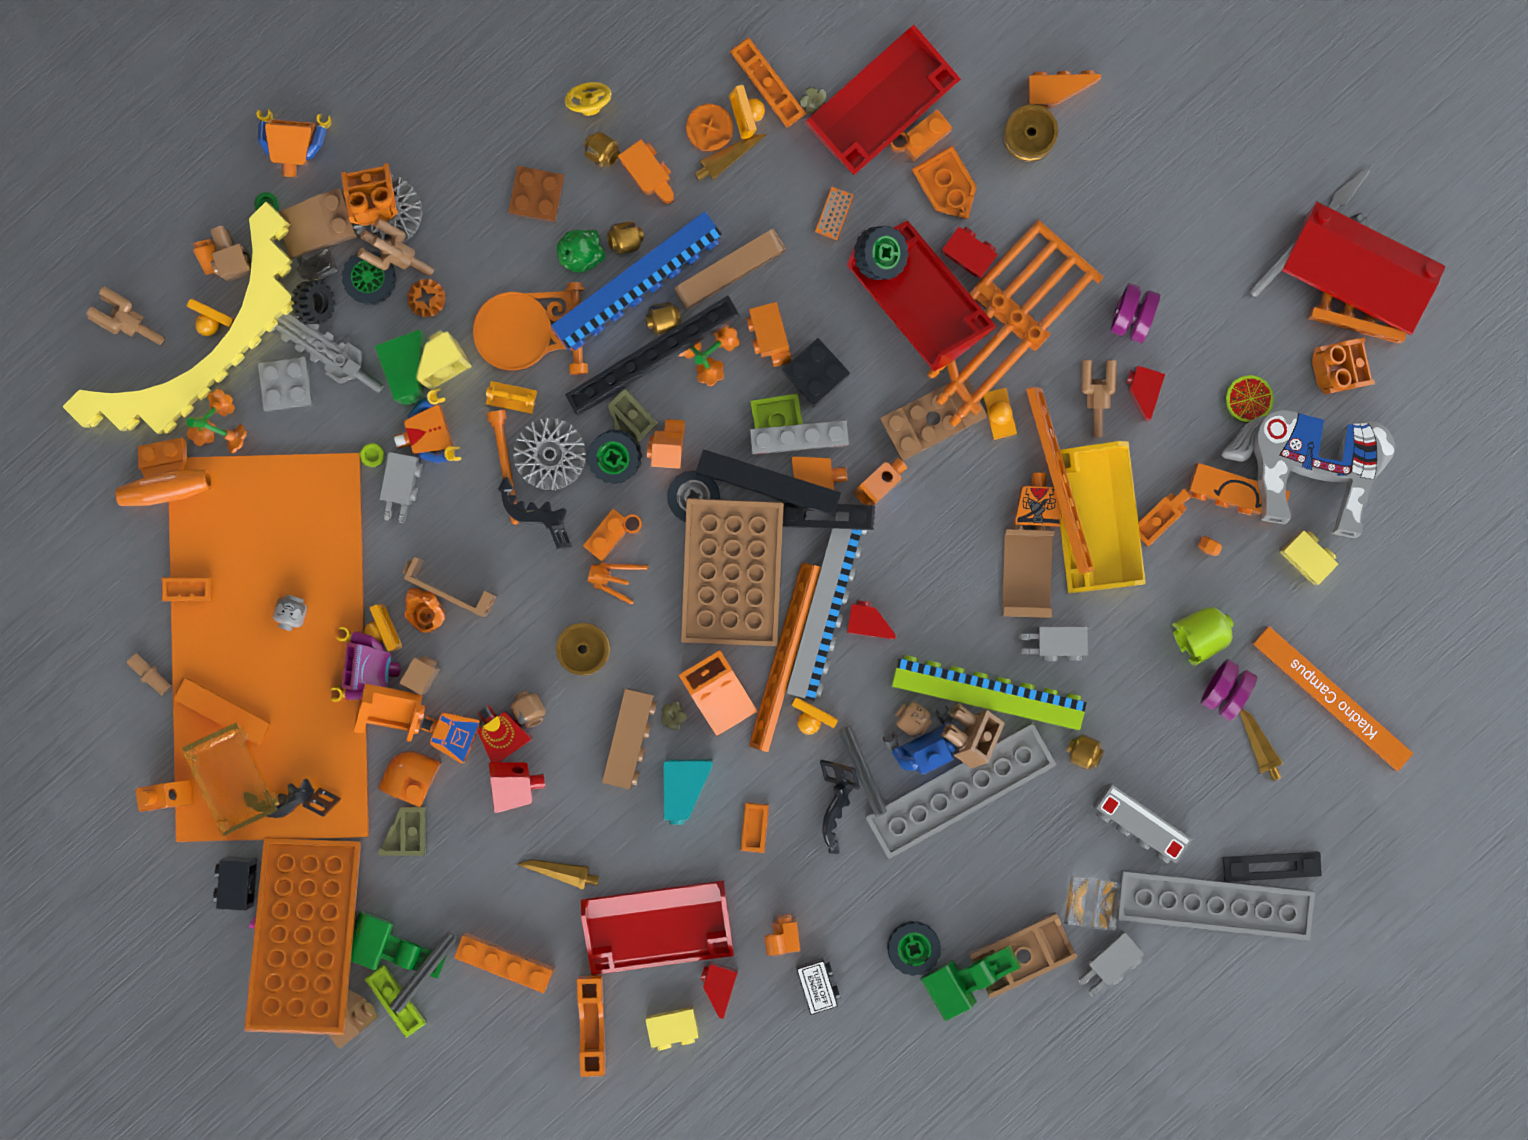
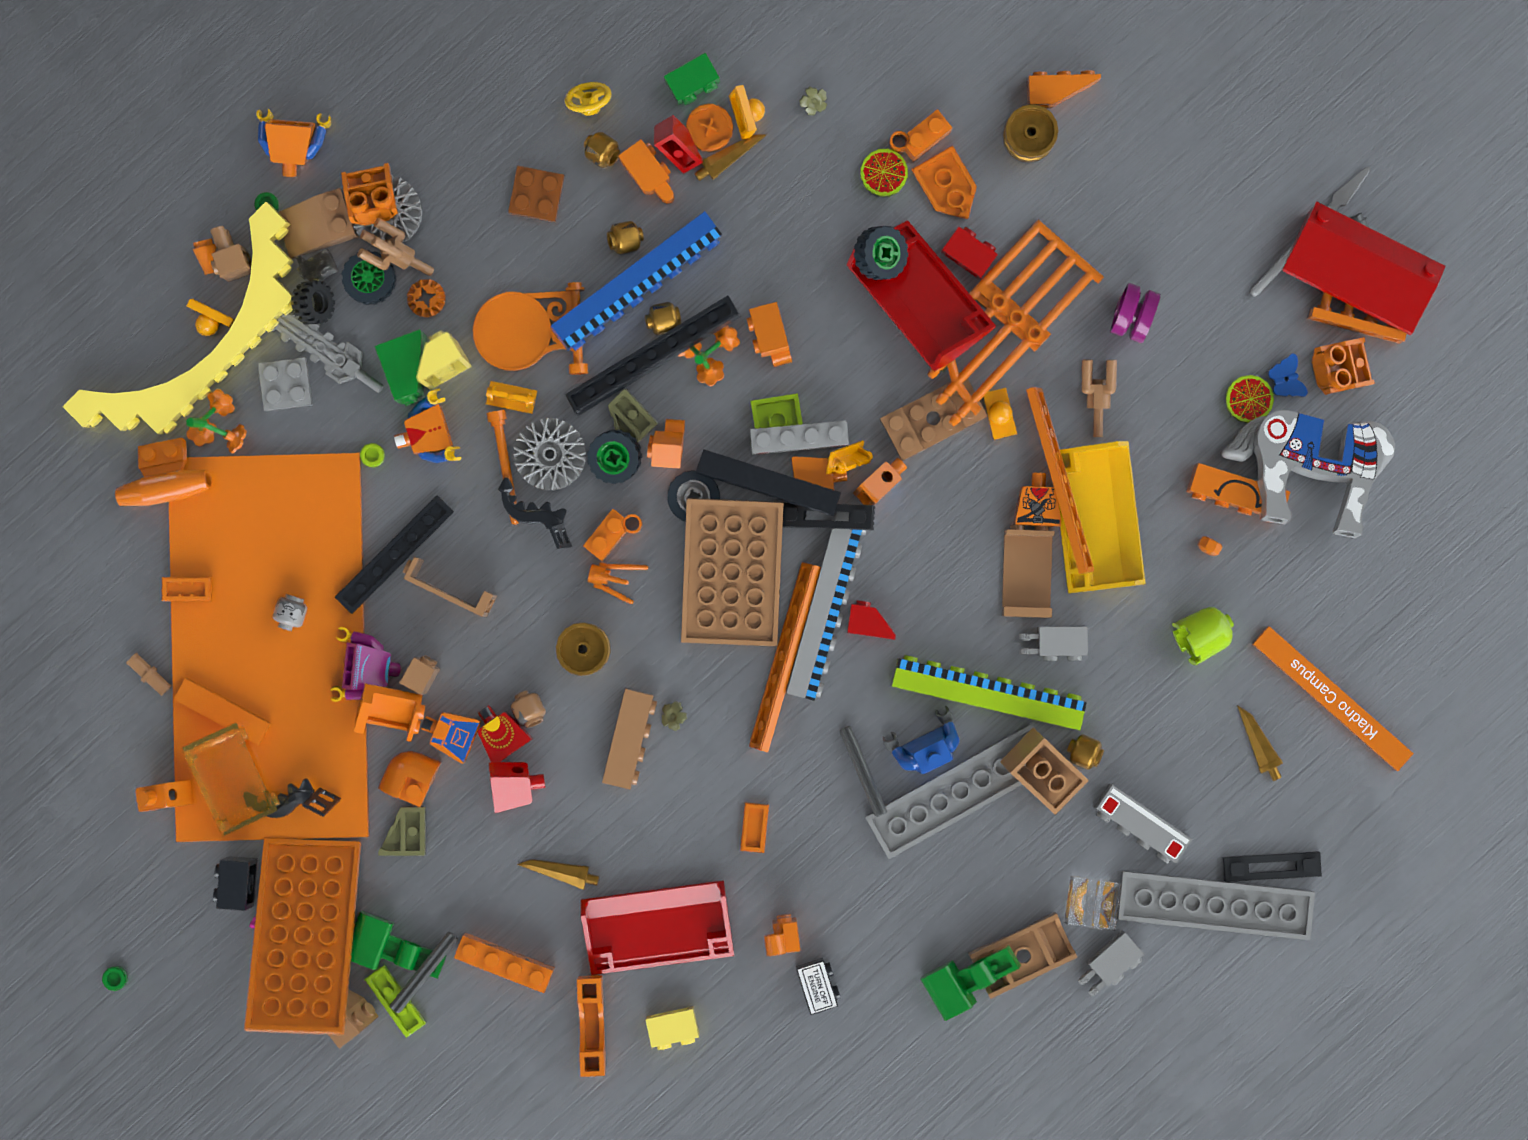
(115, 978): none -> green tile
(122, 317): medium nougat plant -> none
(383, 628): light orange tile -> none
(394, 554): none -> black tile
(400, 483): light grey hinge -> none
(420, 606): orange hair -> none
(583, 250): green hair -> none
(677, 144): none -> red slope
(683, 786): teal slope -> none
(692, 80): none -> green brick
(718, 692): slope -> none
(719, 985): red slope -> none
(730, 269): medium nougat beam -> none
(767, 82): orange plate -> none
(811, 718): light orange tile -> none
(816, 372): black brick -> none
(834, 213): tile -> none
(839, 800): black piece -> none
(848, 457): none -> light orange hinge
(882, 100): red slope -> none
(884, 172): none -> tile
(913, 719): medium nougat head -> none
(914, 948): black wheel -> none
(979, 737): medium nougat brick -> none
(1044, 771): none -> medium nougat slope
(1145, 389): red slope -> none
(1162, 516): orange hinge -> none
(1228, 689): magenta wheel -> none
(1292, 386): none -> blue animal
(1309, 557): light yellow brick -> none

